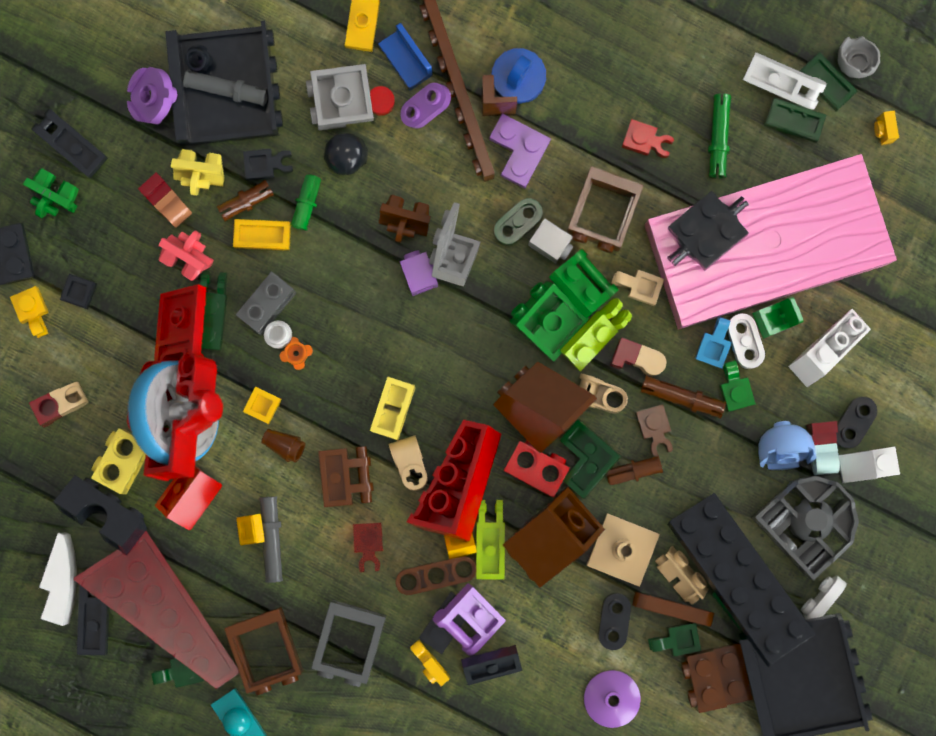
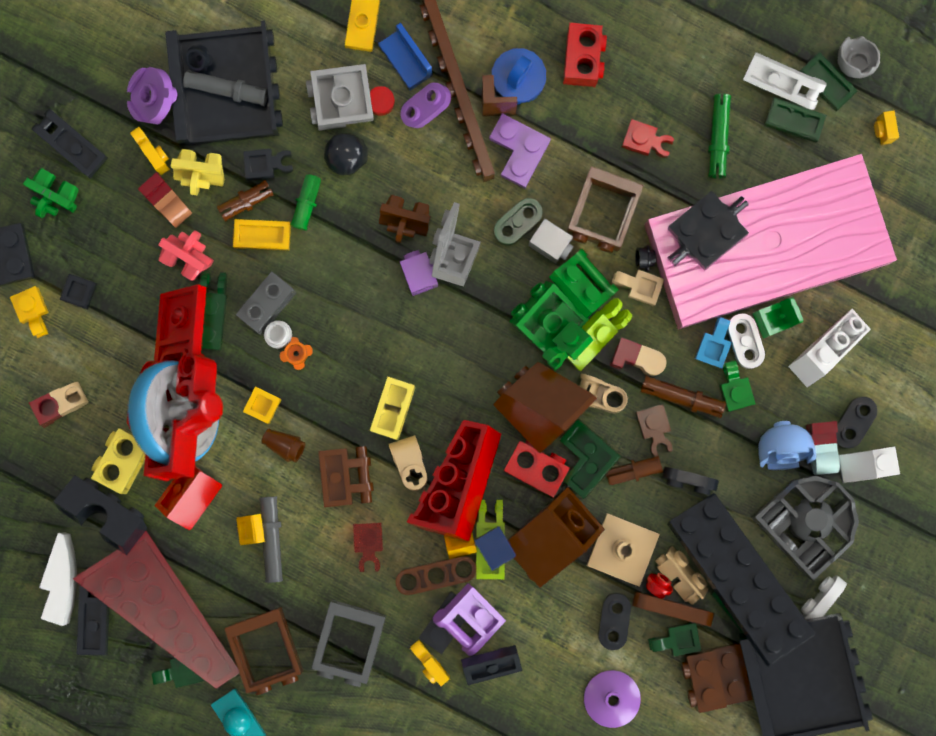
(155, 155): none -> yellow plate
(495, 548): none -> dark blue panel
(568, 342): none -> green plate
(579, 54): none -> red brick
(645, 258): none -> black plate
(659, 585): none -> red plate
(678, 478): none -> black plate

